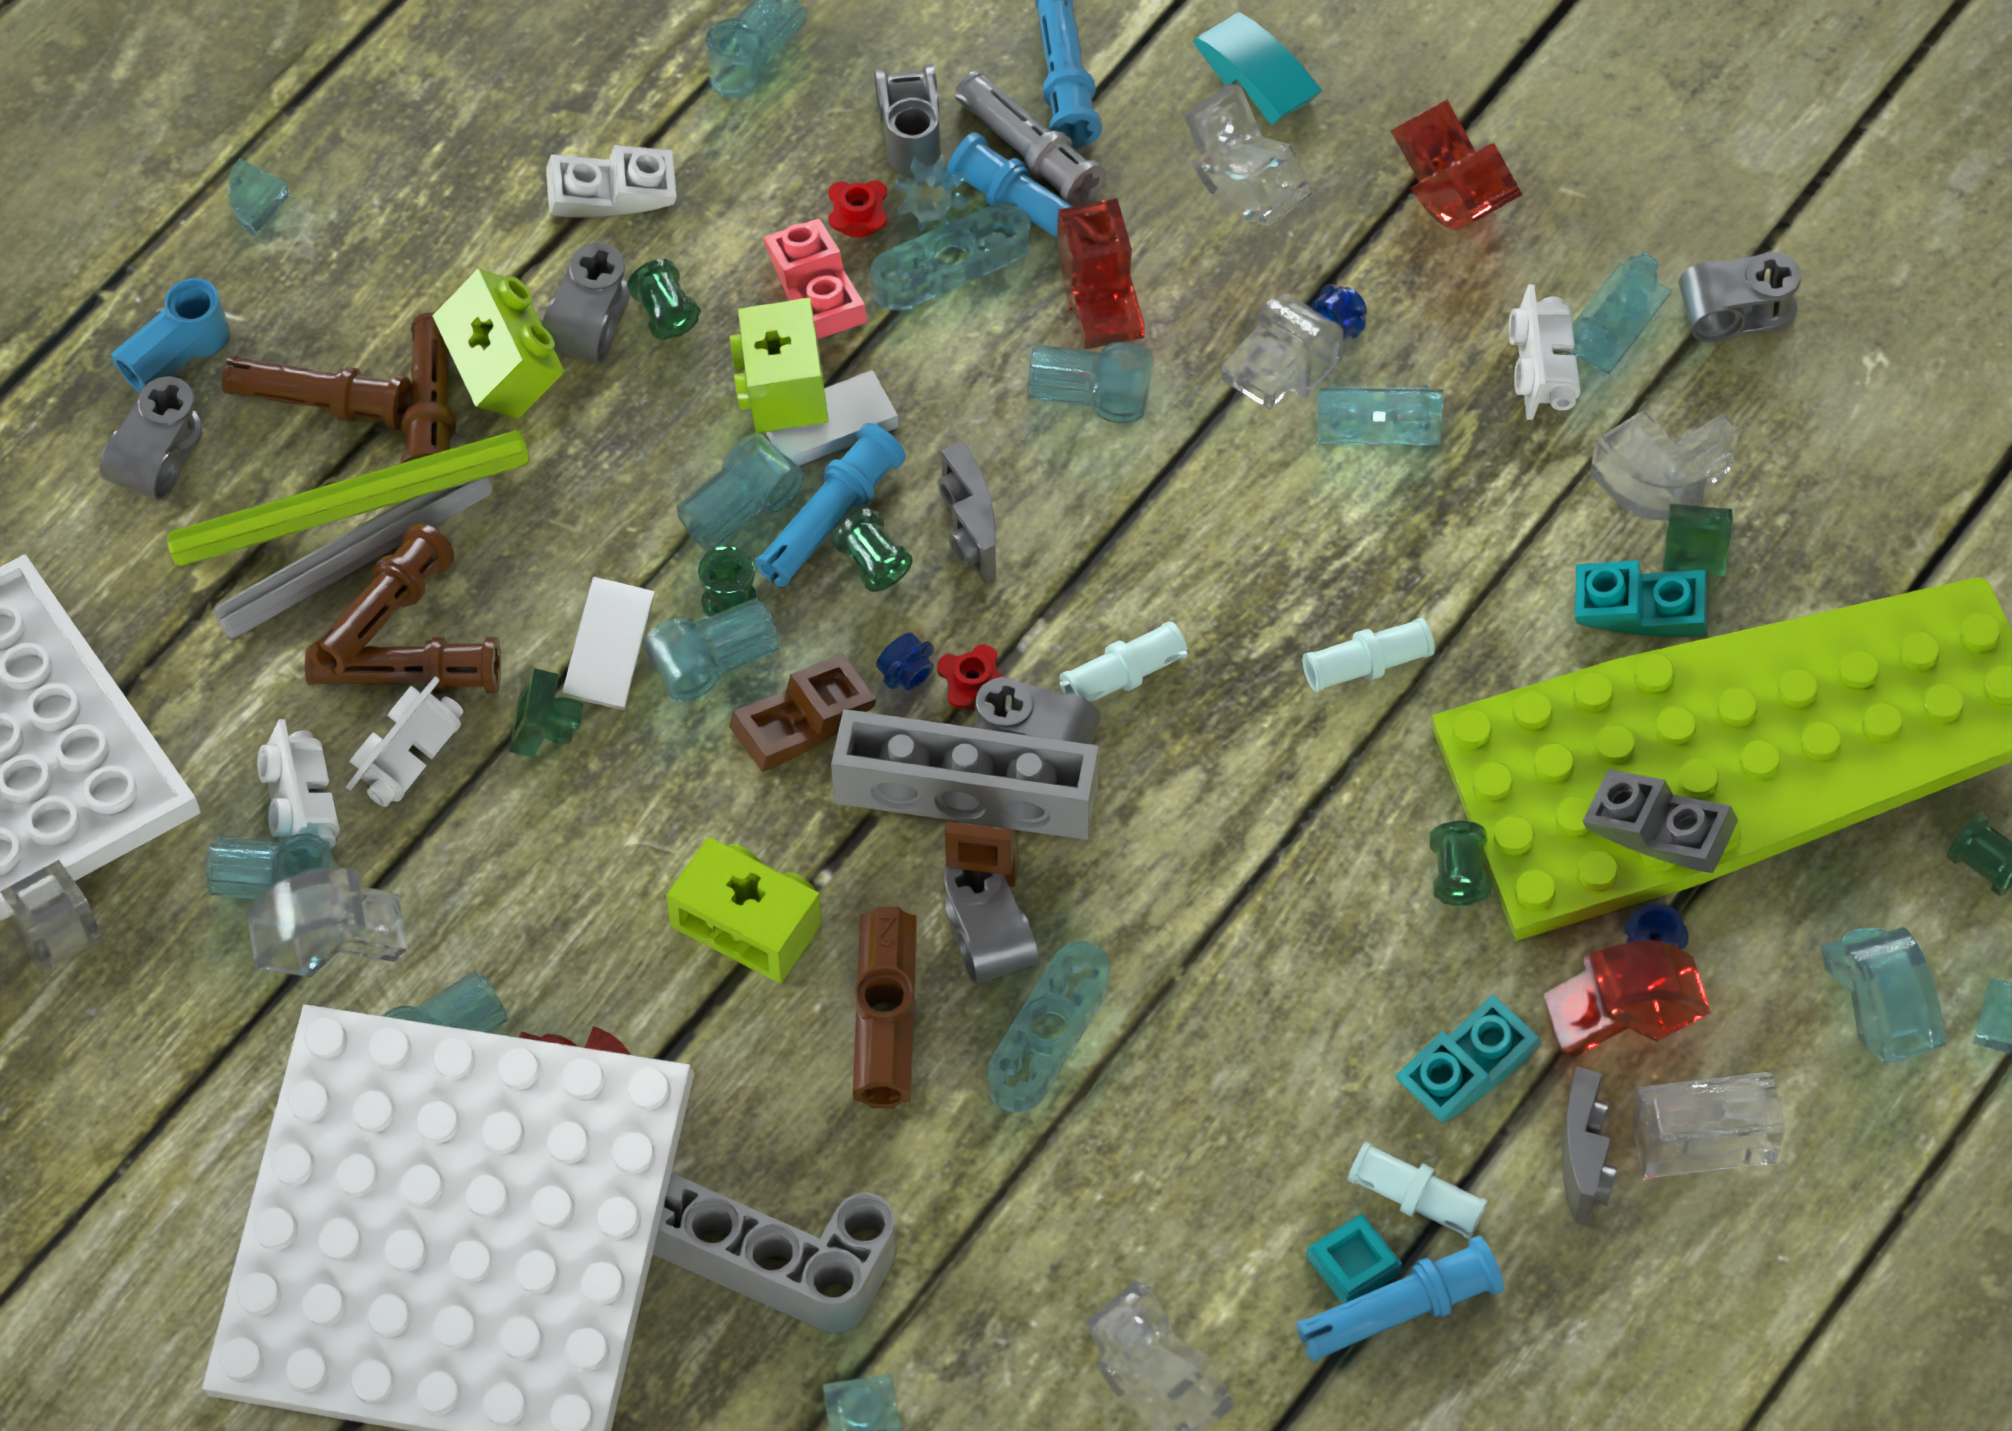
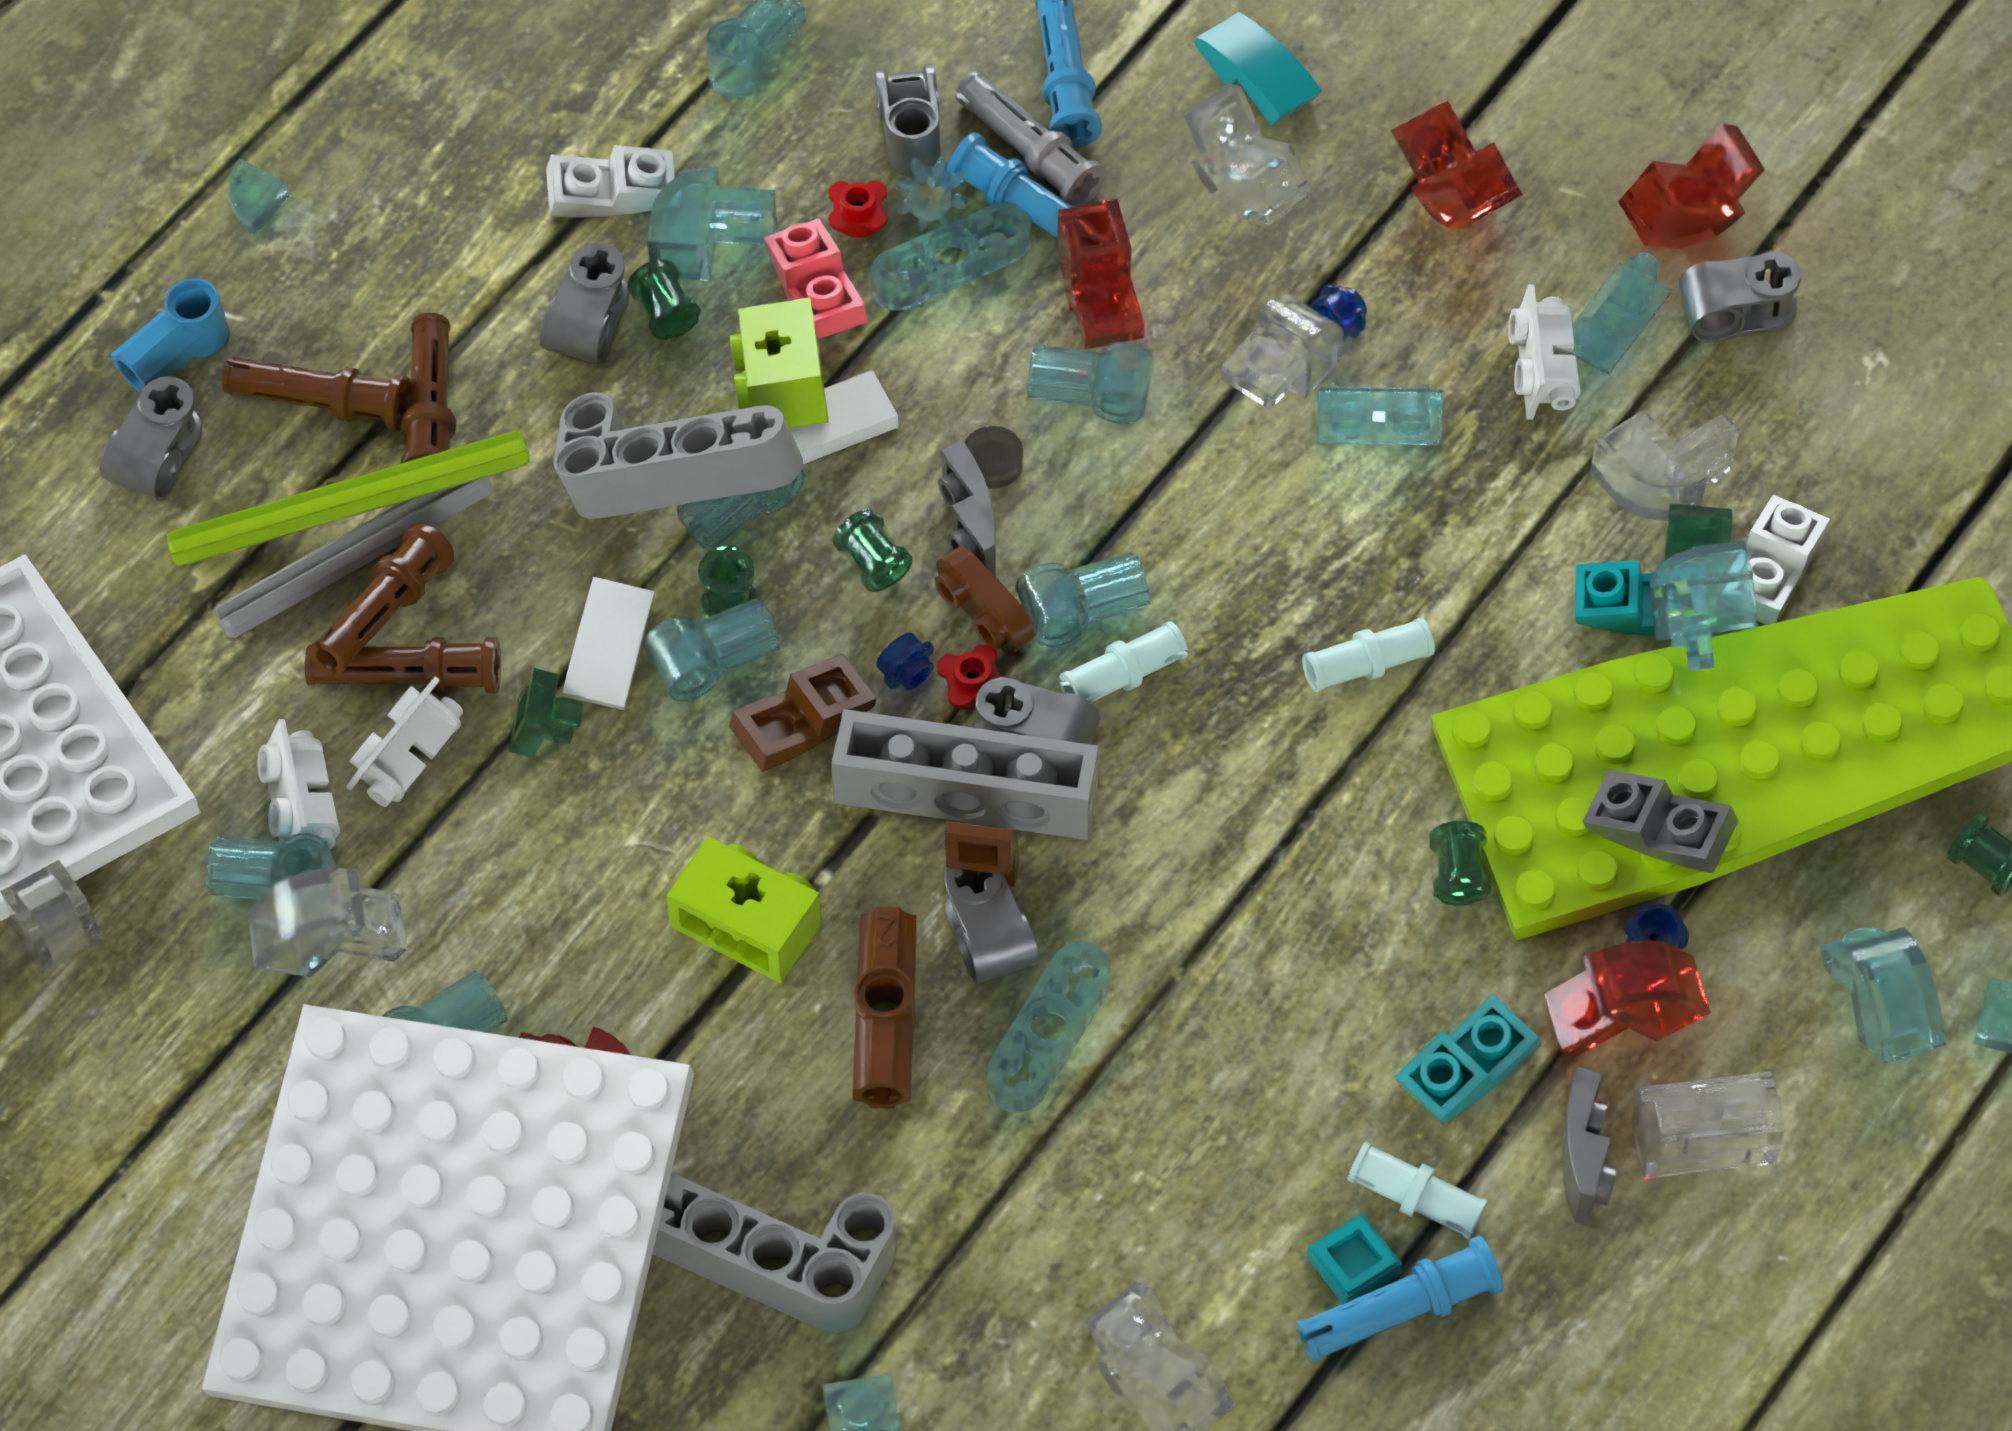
(498, 343): lime brick -> none
(669, 462): none -> light grey beam
(697, 213): none -> clear light blue brick
(846, 486): dark azure pin -> none
(995, 611): none -> reddish brown plate
(997, 455): none -> clear smoke tile
(1068, 600): none -> clear light blue piece
(1694, 201): none -> clear red brick
(1700, 595): none -> clear light blue brick
(1780, 553): none -> white slope

